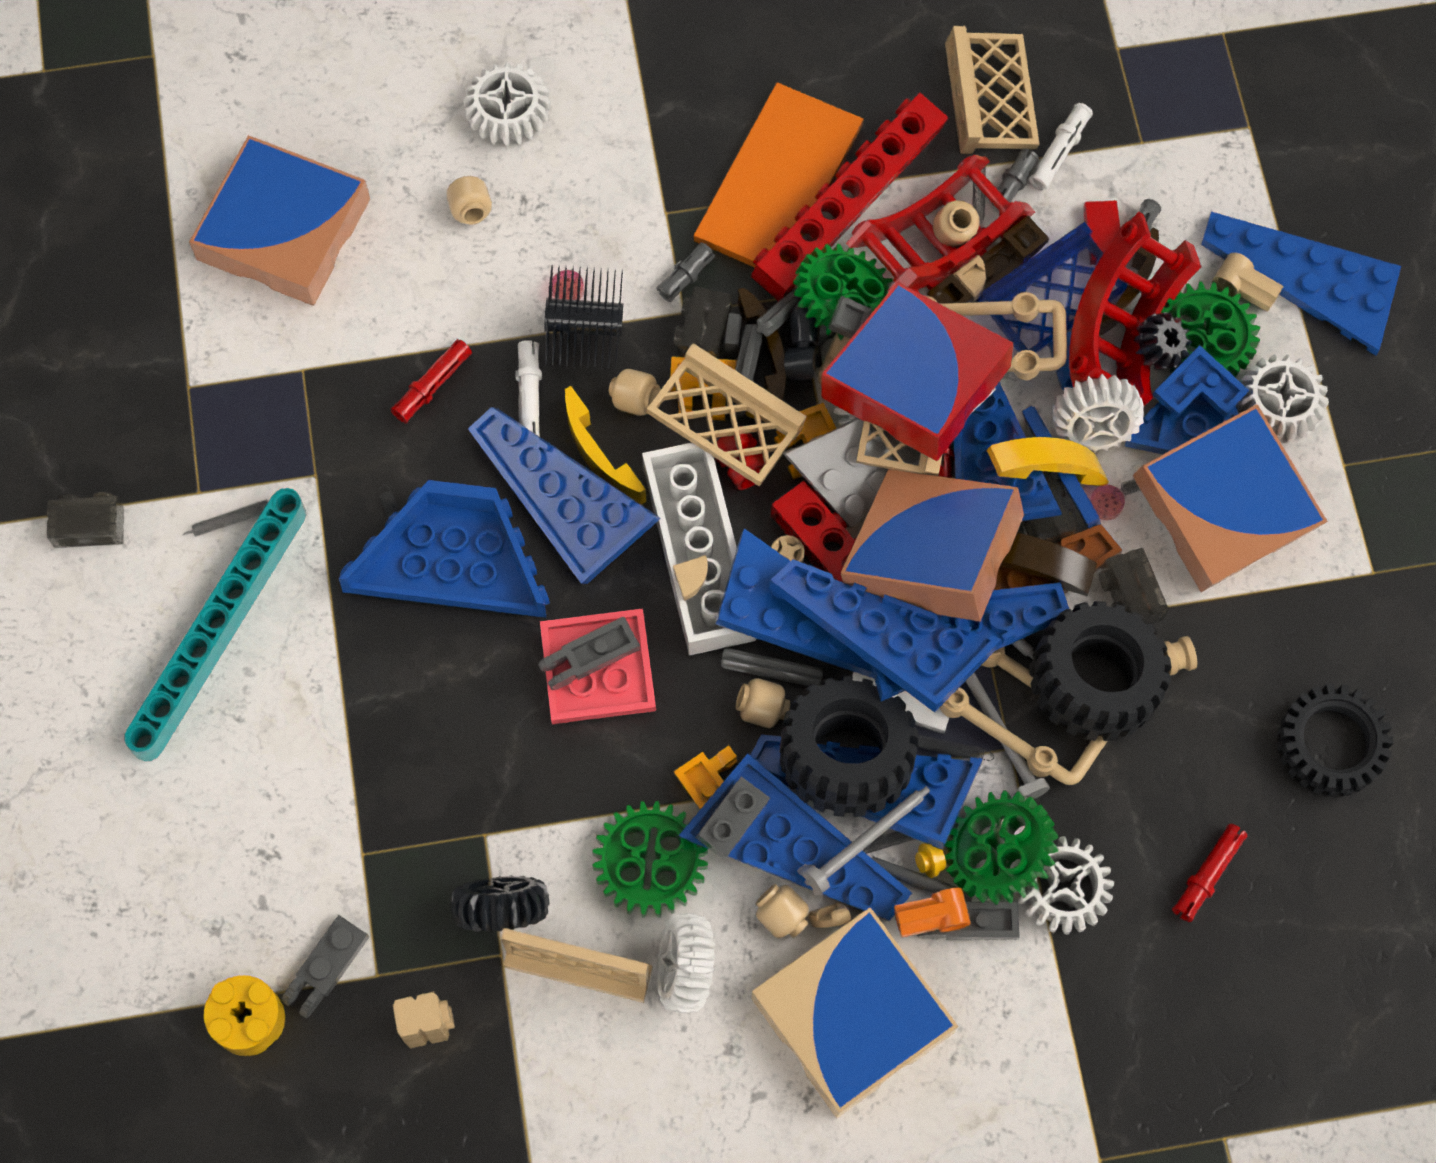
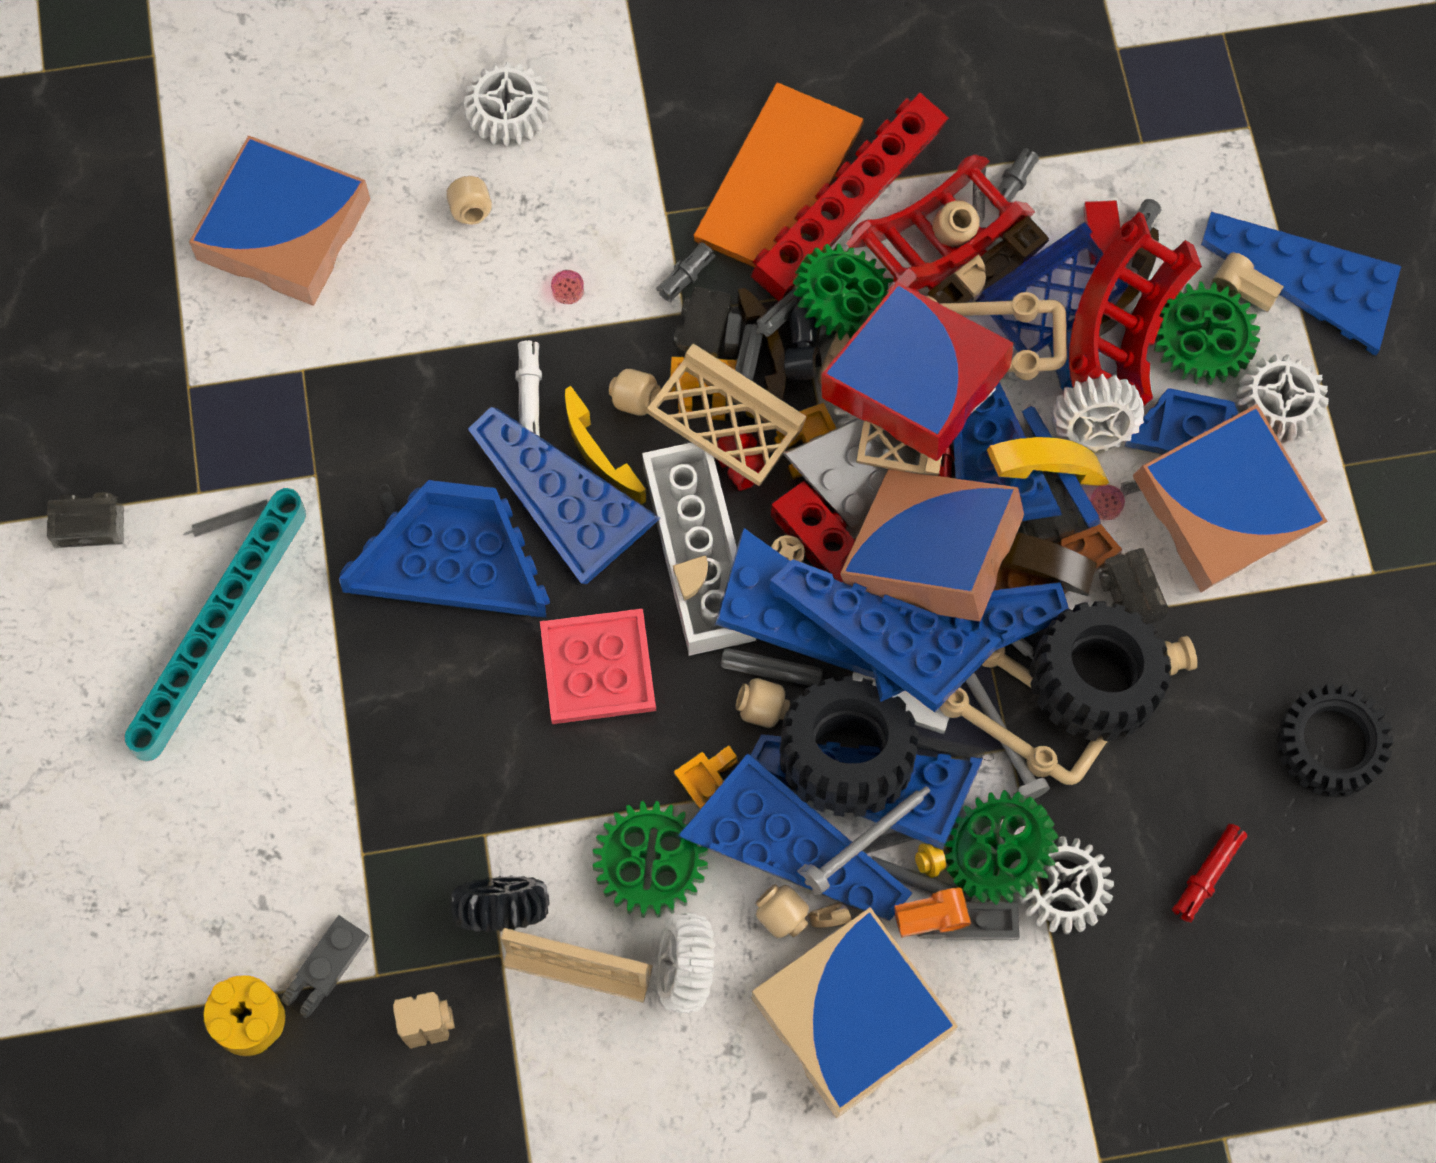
(421, 391): red pin -> none
(581, 317): black piece -> none
(591, 652): dark grey hinge -> none
(732, 817): dark grey brick -> none
(848, 317): dark grey tile -> none
(965, 87): tan fence -> none
(1066, 136): white pin -> none
(1162, 341): black gear -> none
(1204, 377): blue plate -> none

